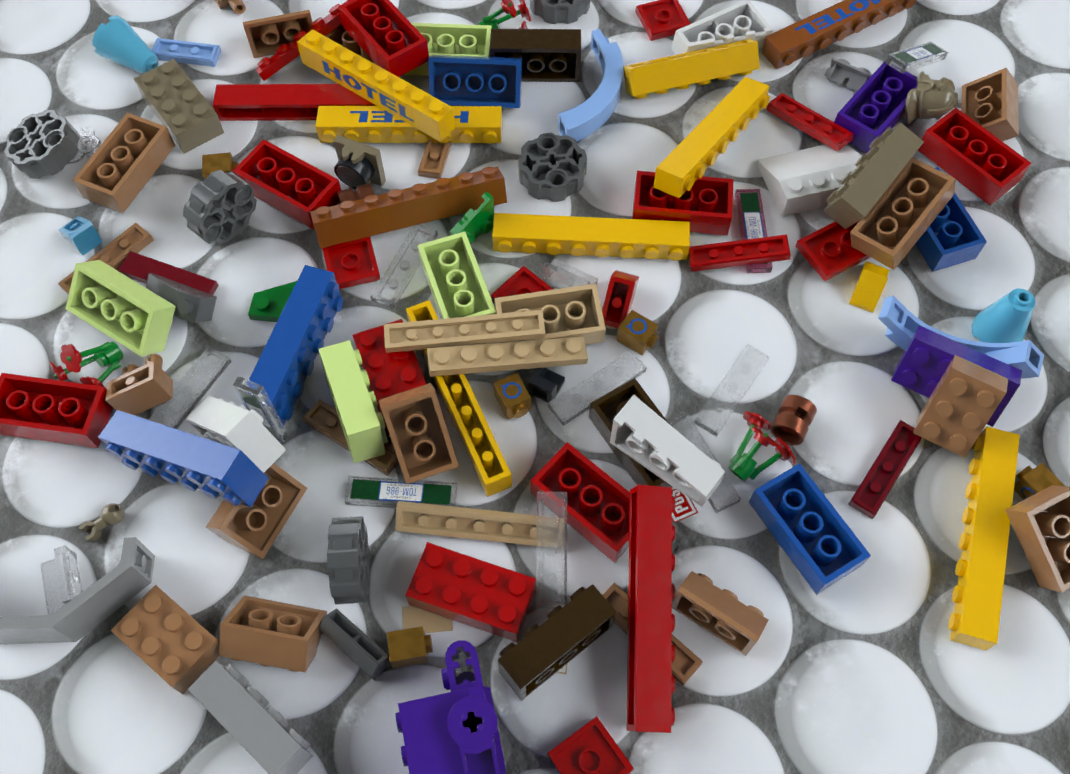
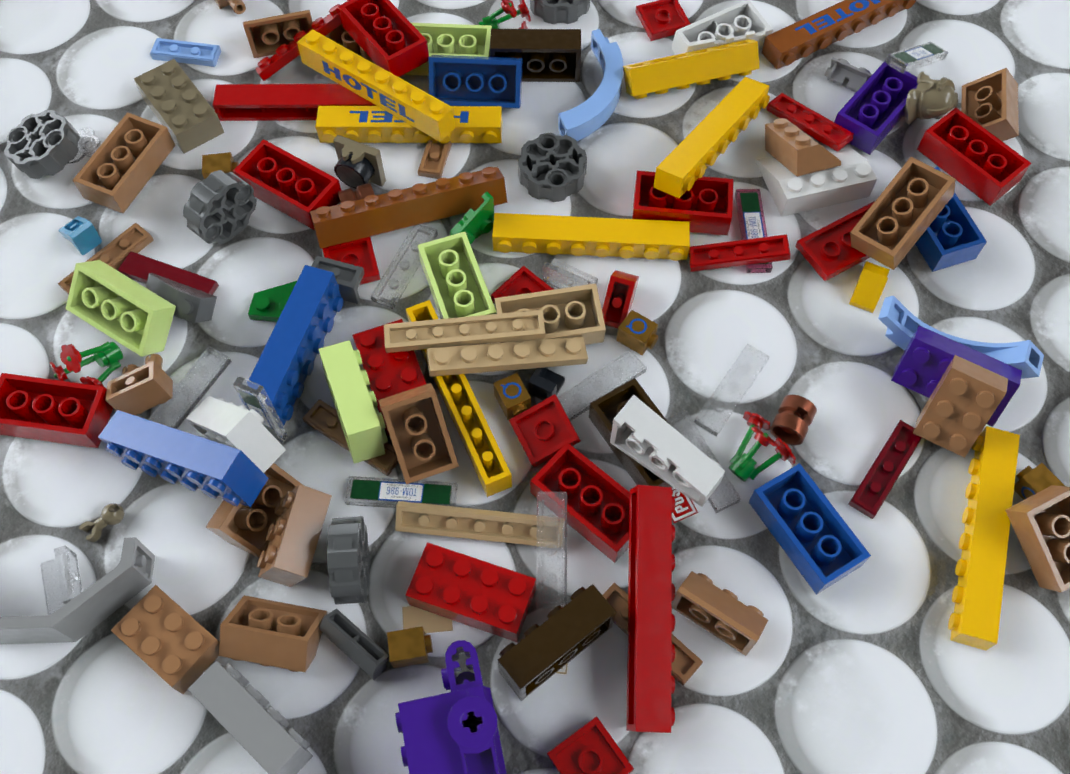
(123, 45): medium azure cone -> none
(294, 536): none -> medium nougat brick
(346, 275): none -> dark grey panel
(544, 430): none -> red plate
(796, 149): none -> medium nougat slope
(872, 175): dark tan brick -> none
(1005, 319): medium azure cone -> none

